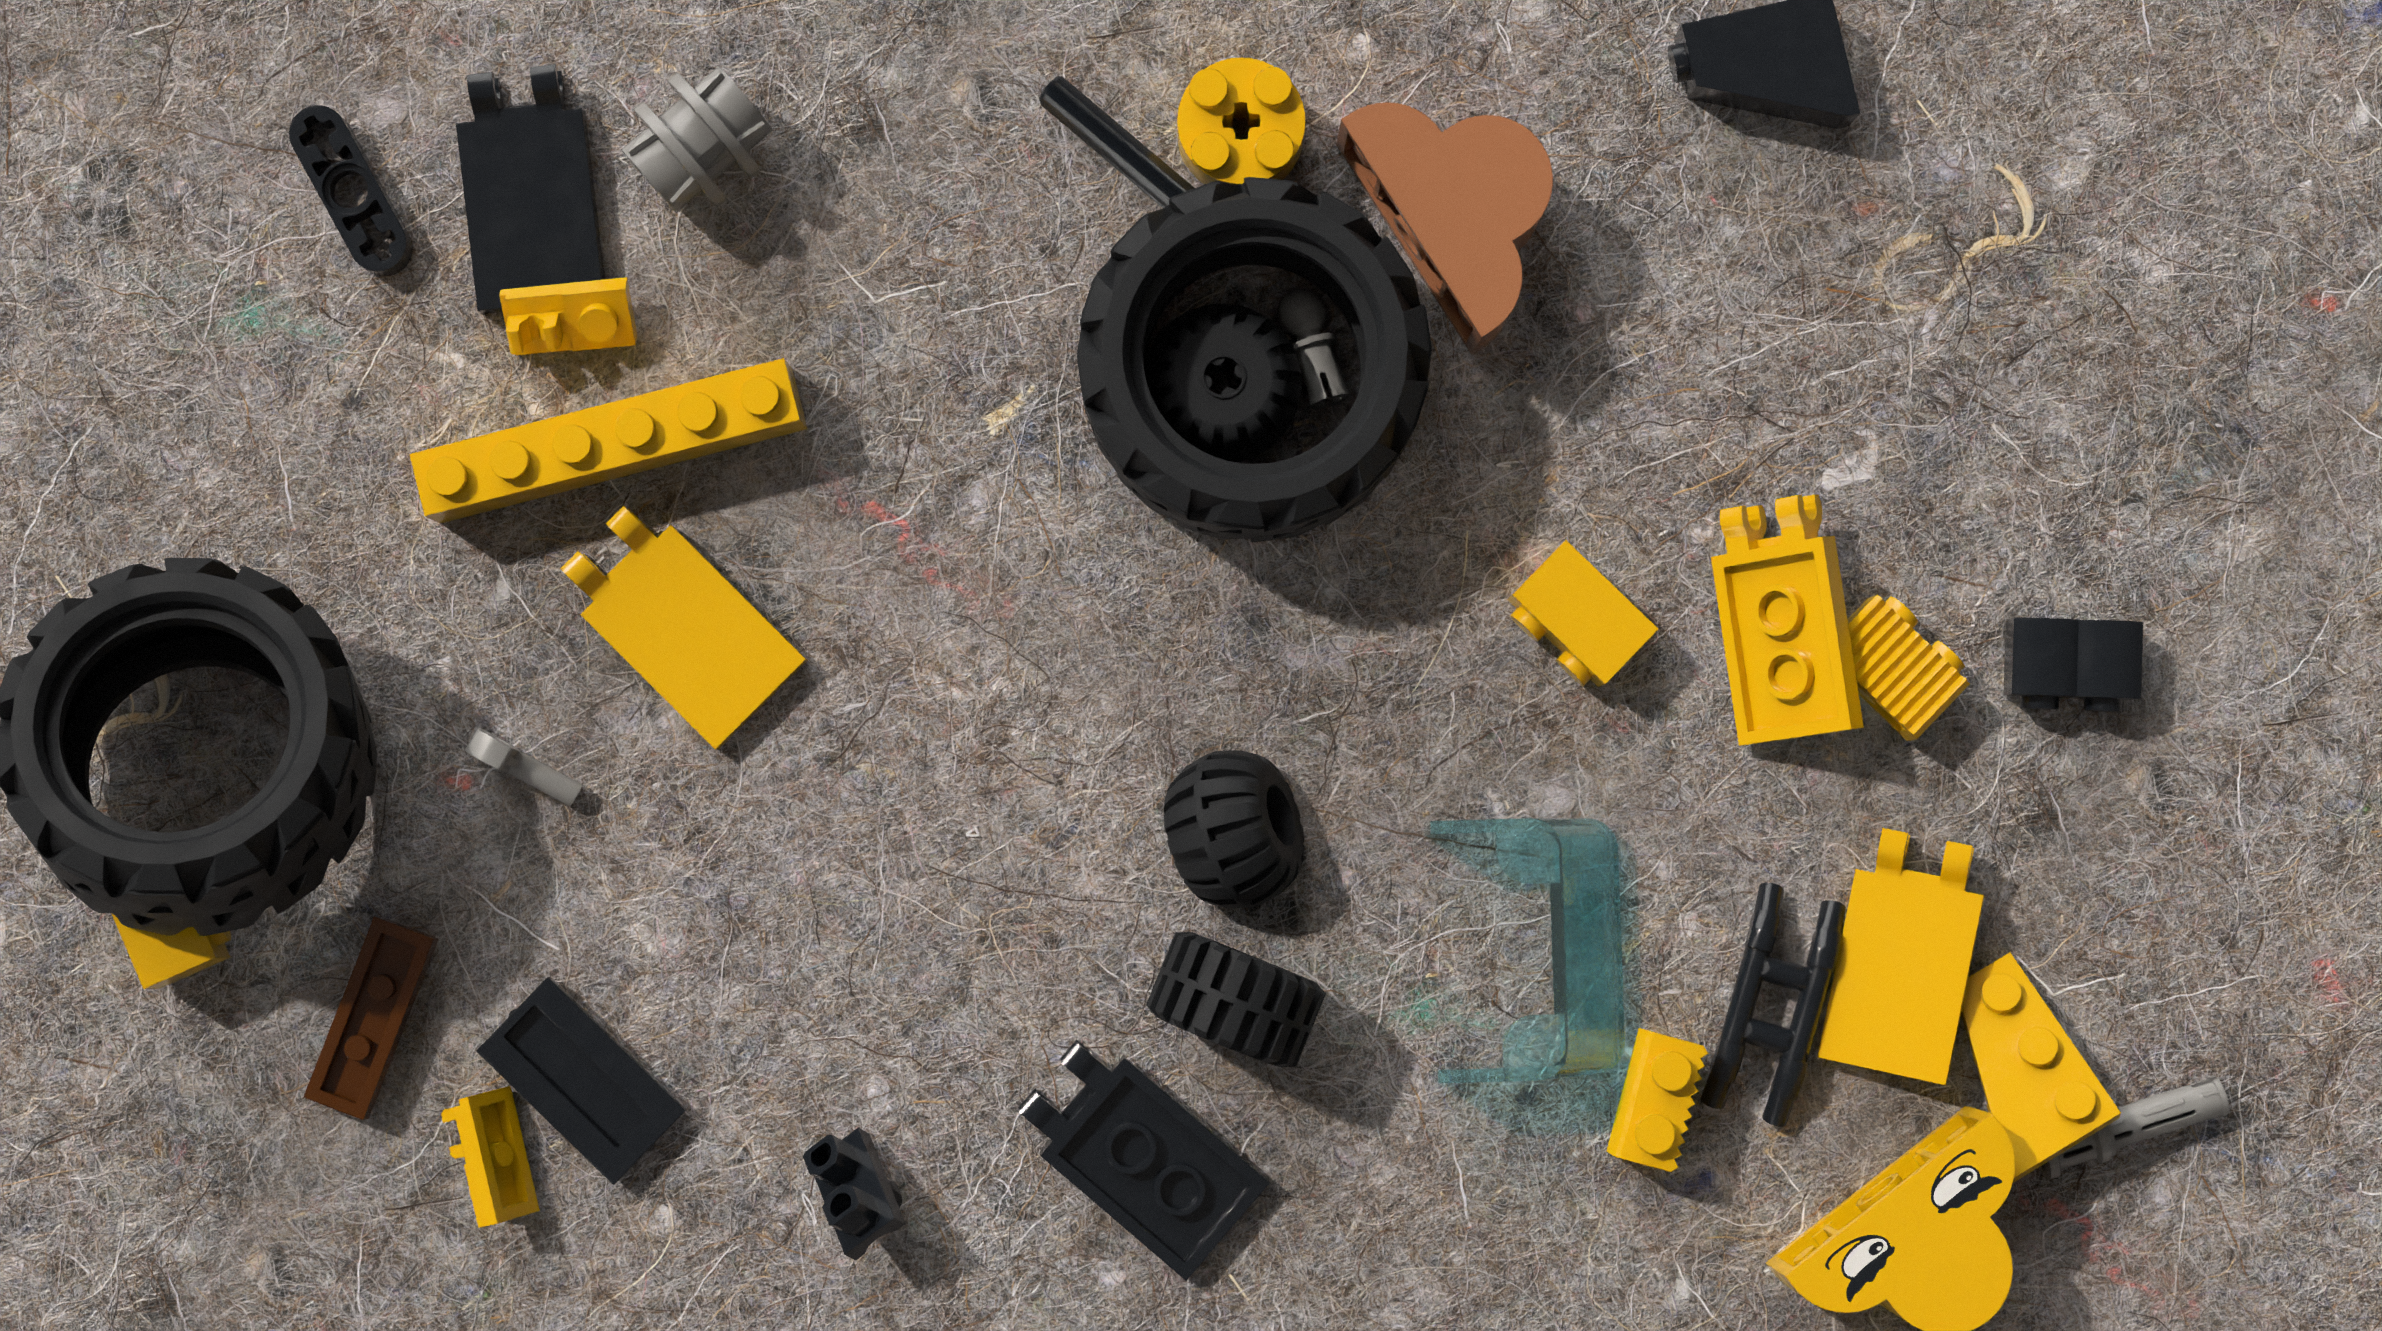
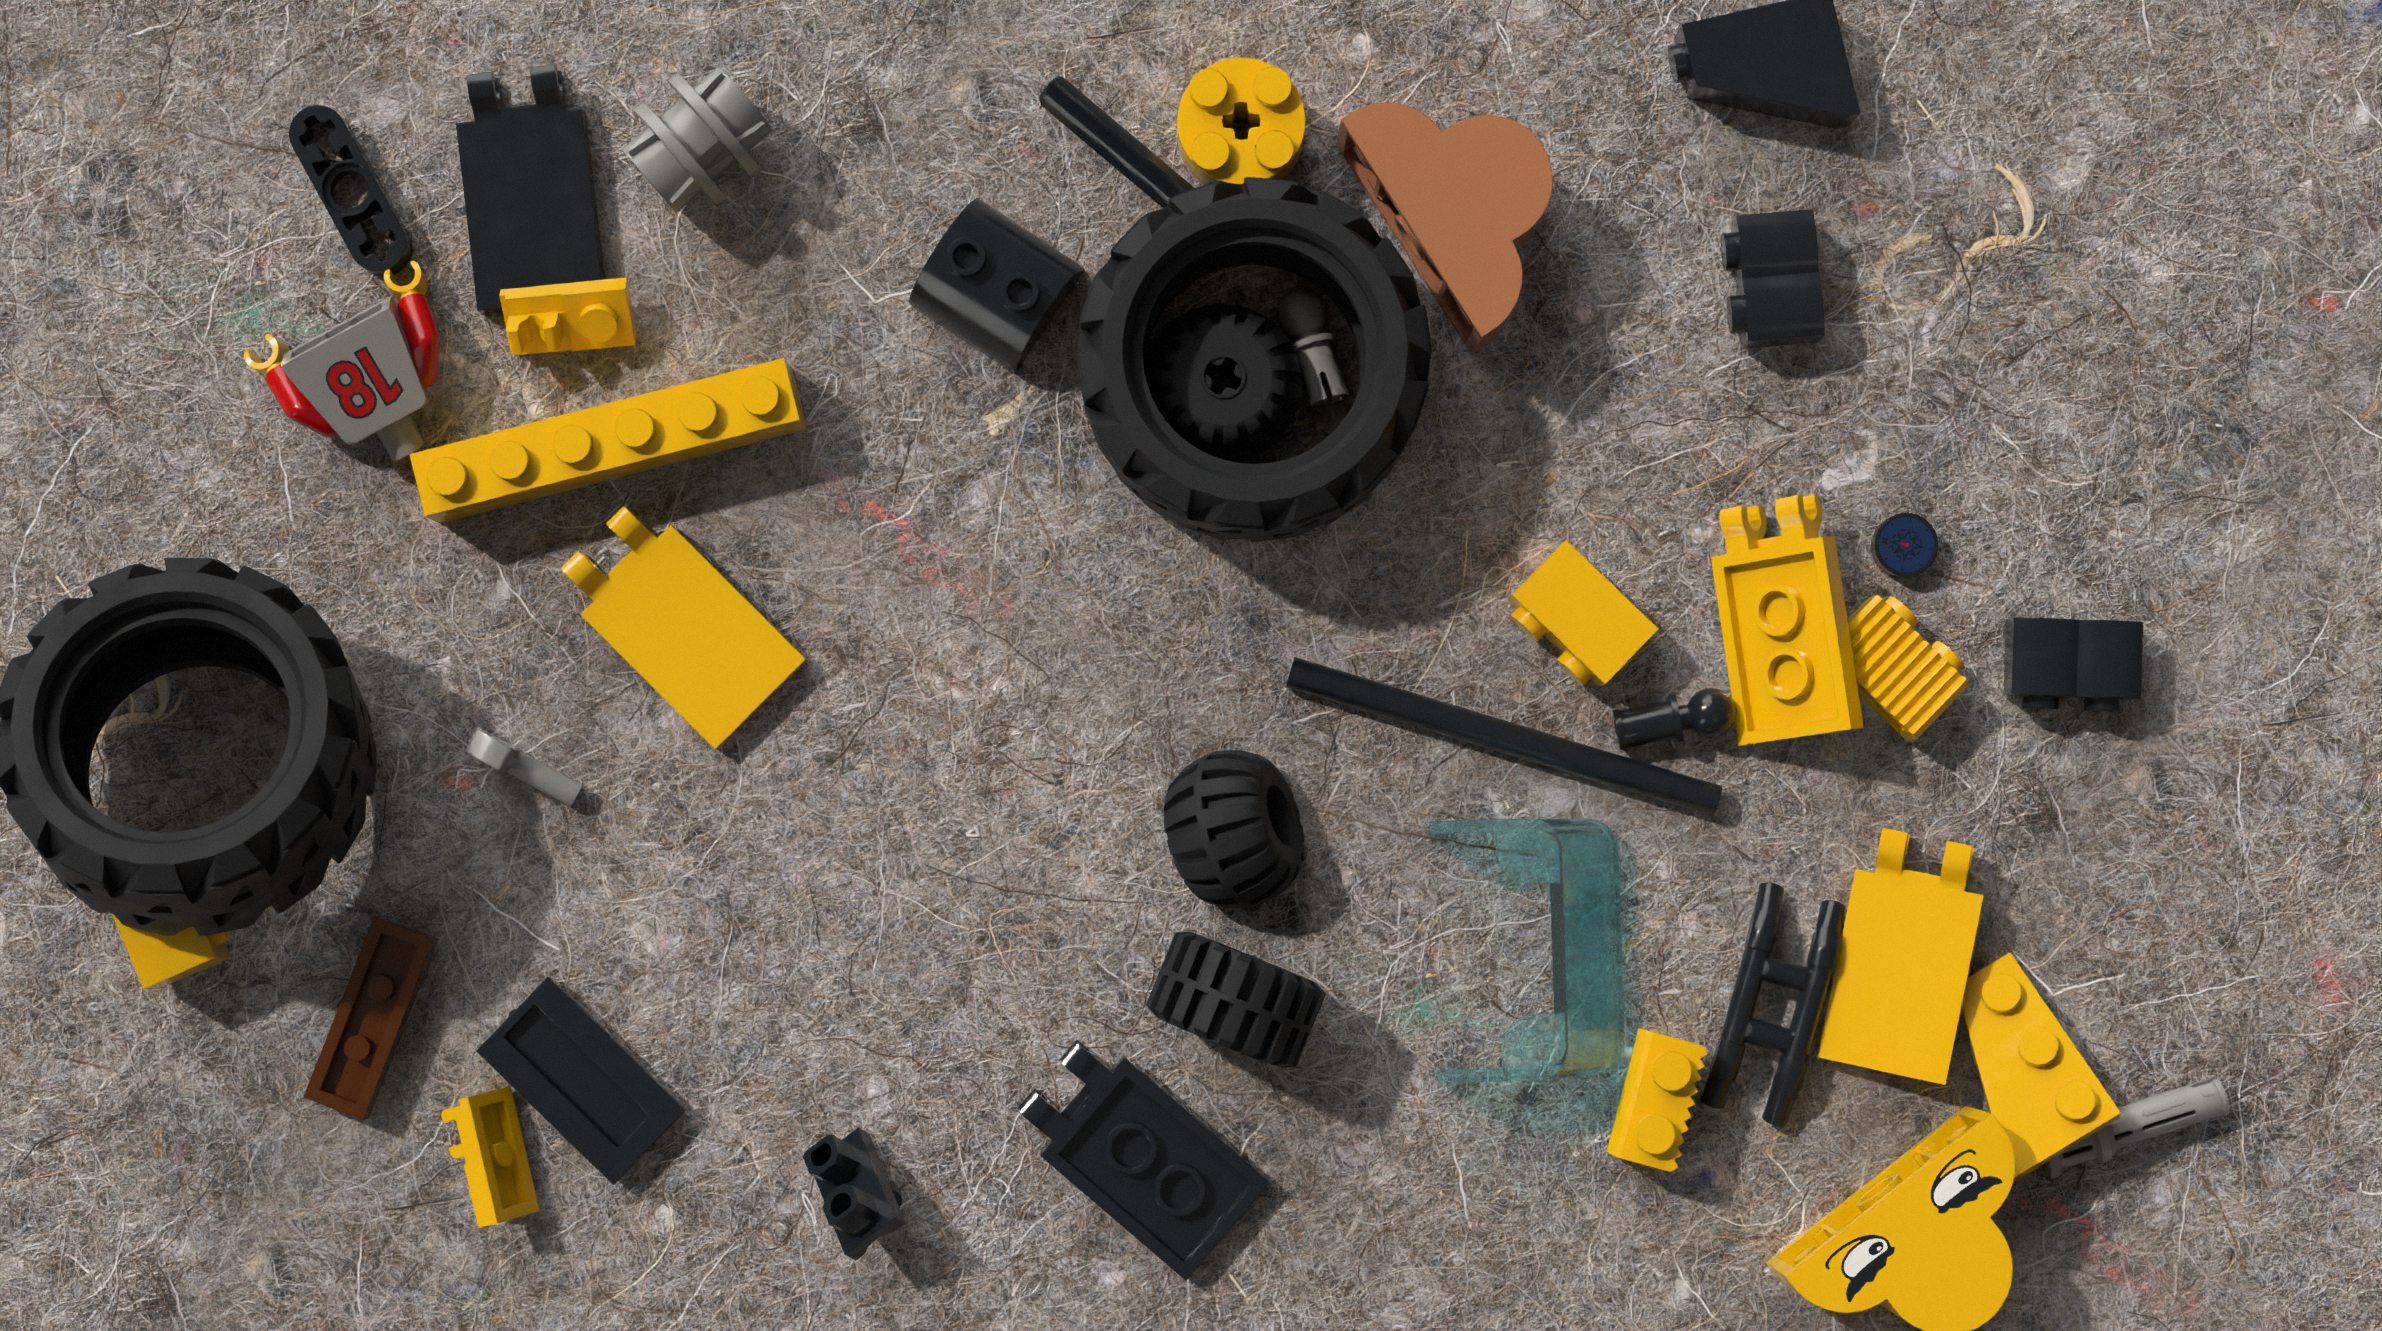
(362, 371): none -> torso
(994, 284): none -> black brick
(1504, 736): none -> black piece
(1707, 713): none -> black pin
(1775, 279): none -> black brick
(1904, 545): none -> tile

